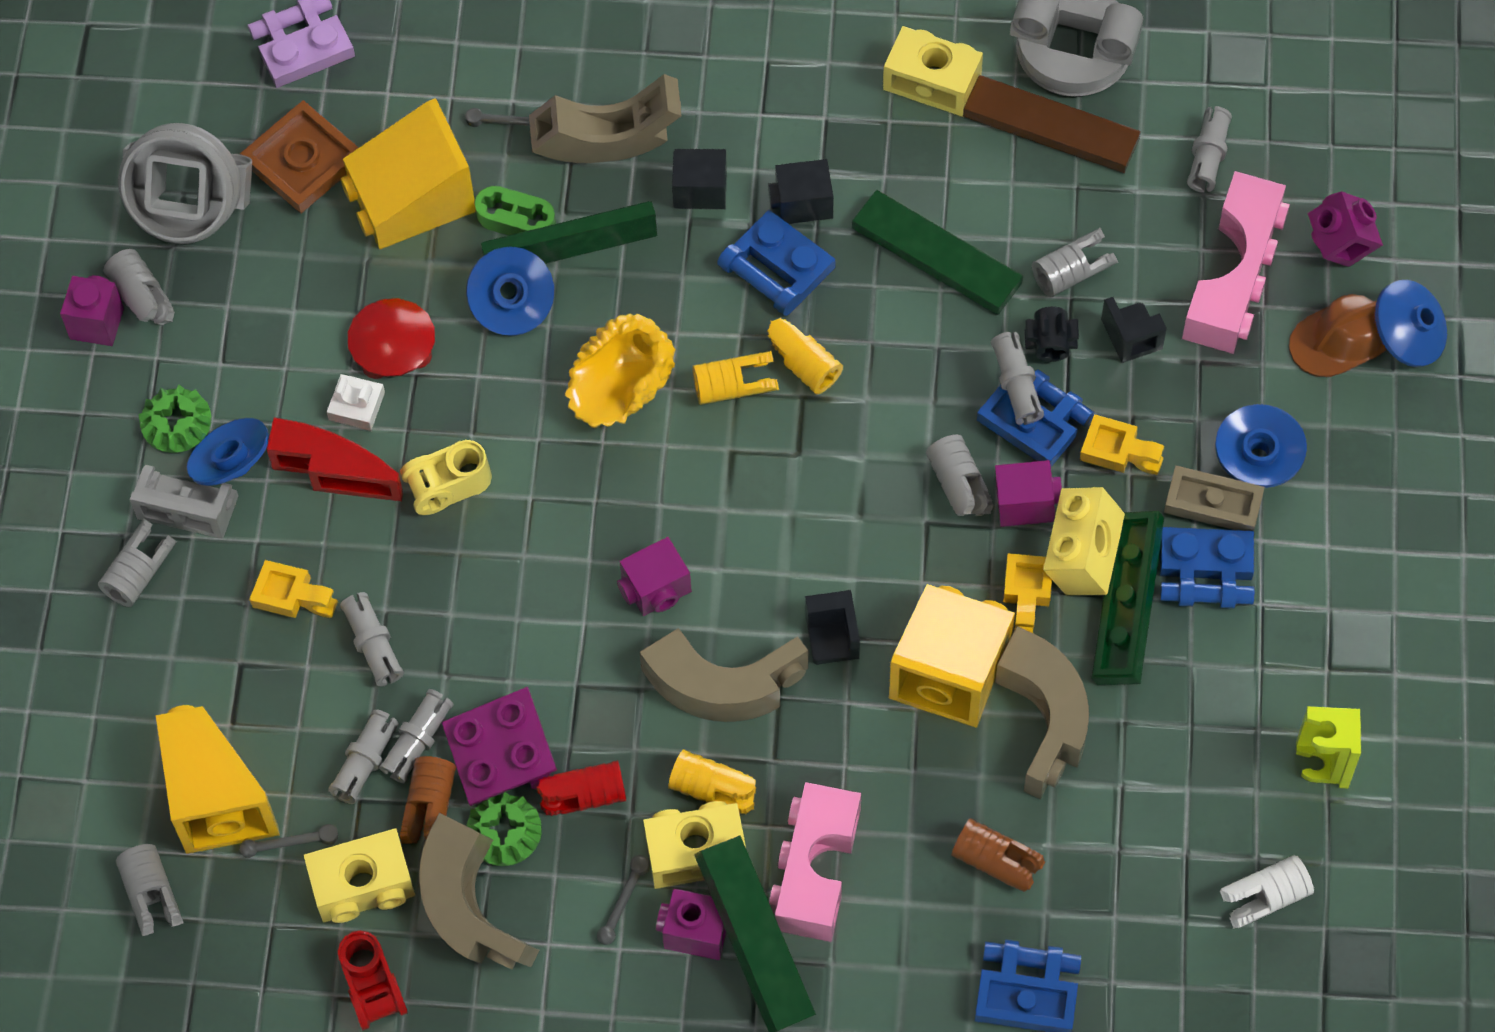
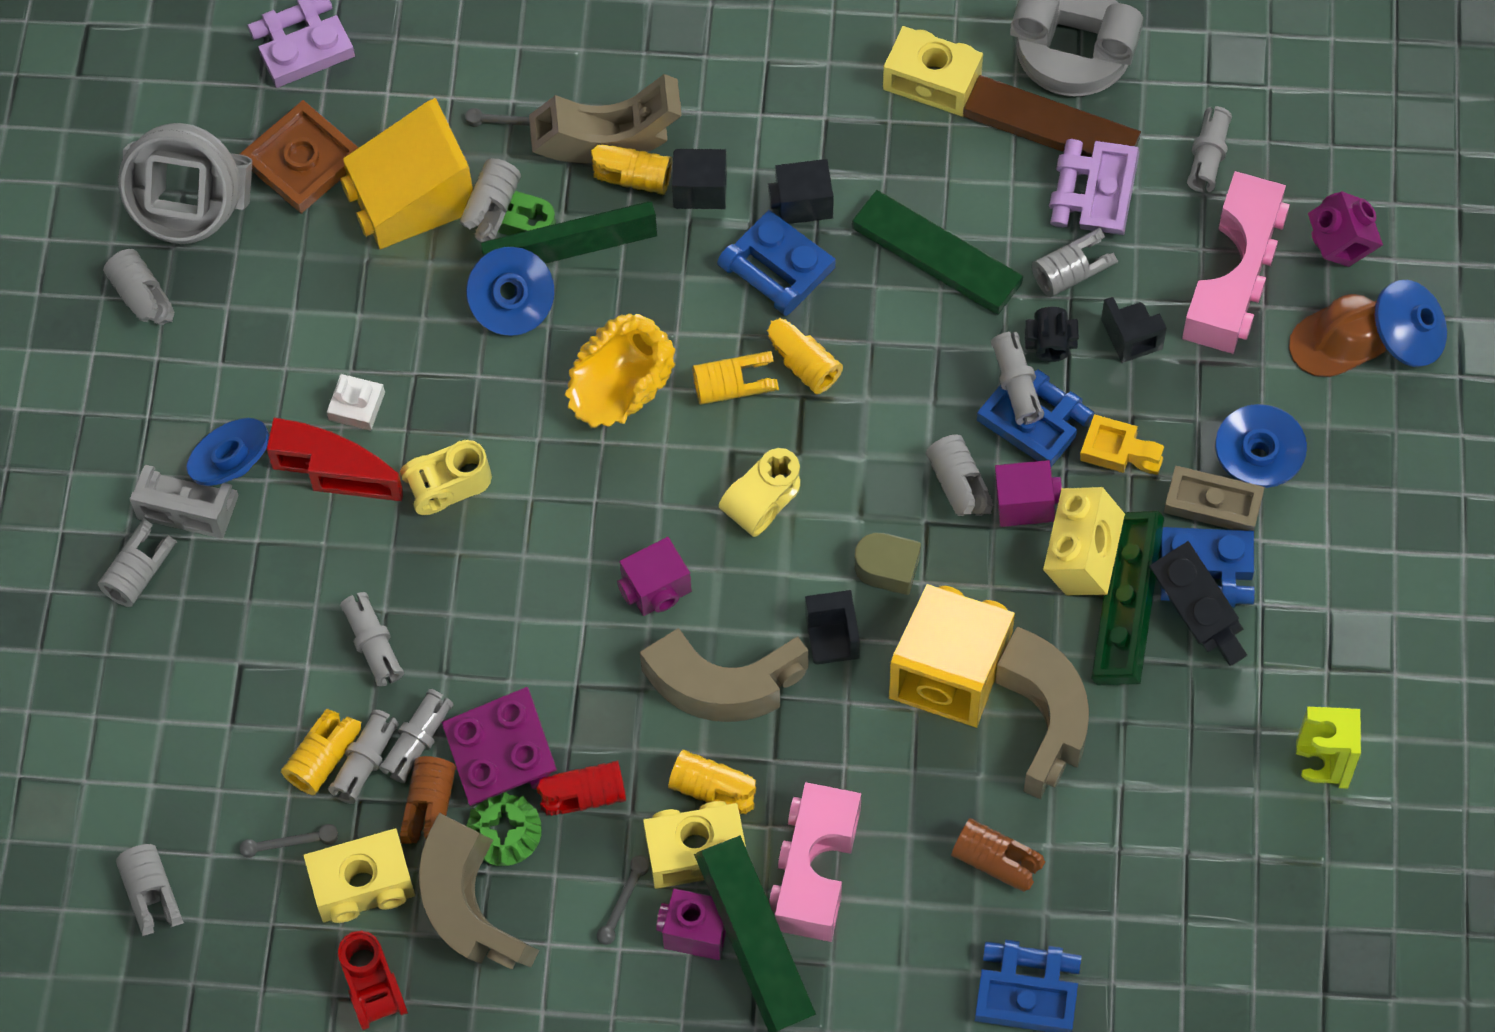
(92, 310): magenta brick -> none
(187, 431): bright green gear -> none
(208, 785): yellow slope -> none
(286, 588): yellow plate -> none
(320, 751): none -> yellow hinge
(391, 338): red dish -> none
(490, 198): none -> light grey hinge
(632, 168): none -> yellow hinge
(758, 496): none -> light yellow piece
(887, 562): none -> olive piece
(1027, 587): yellow plate -> none
(1107, 189): none -> lavender plate
(1199, 601): none -> black hinge
(1274, 887): white hinge -> none

